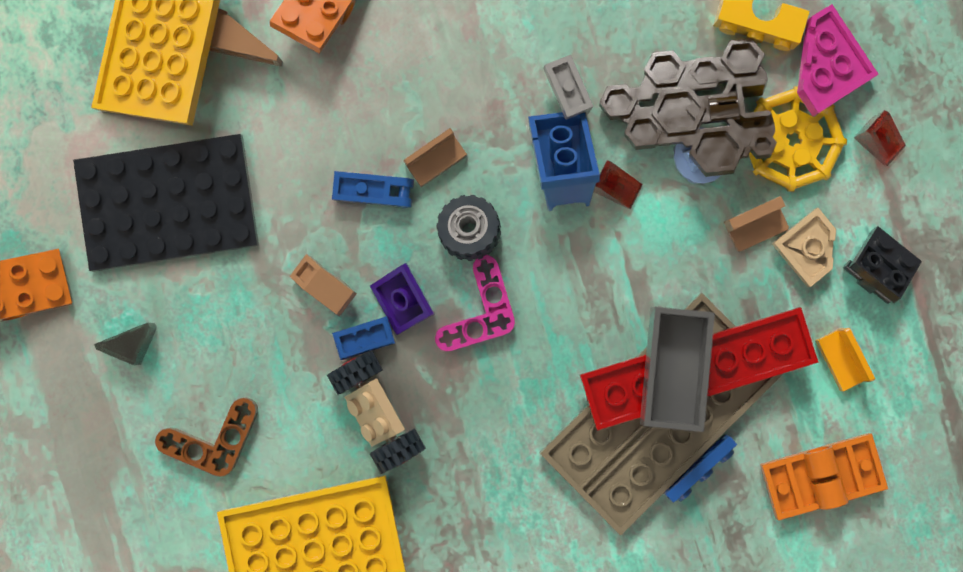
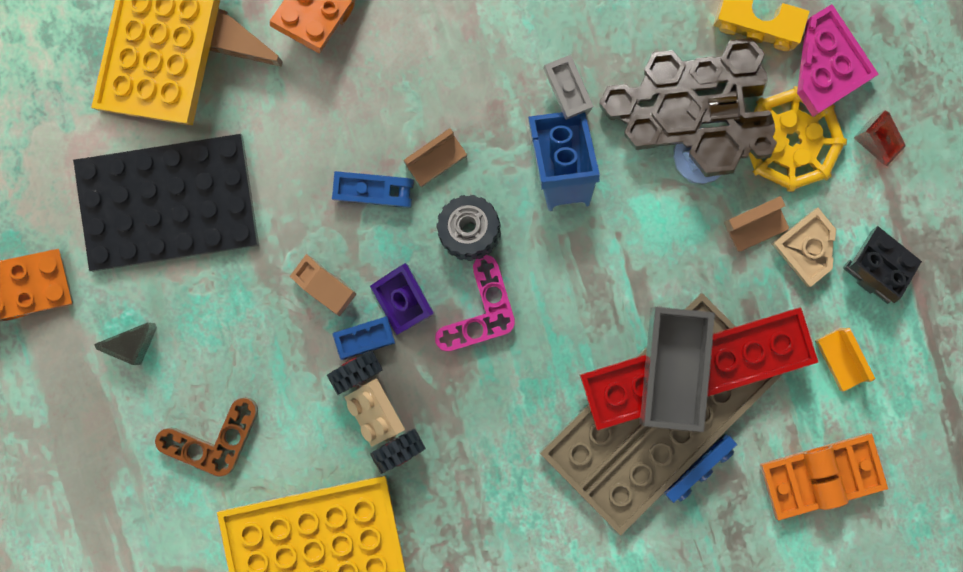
(617, 185): clear red slope -> none

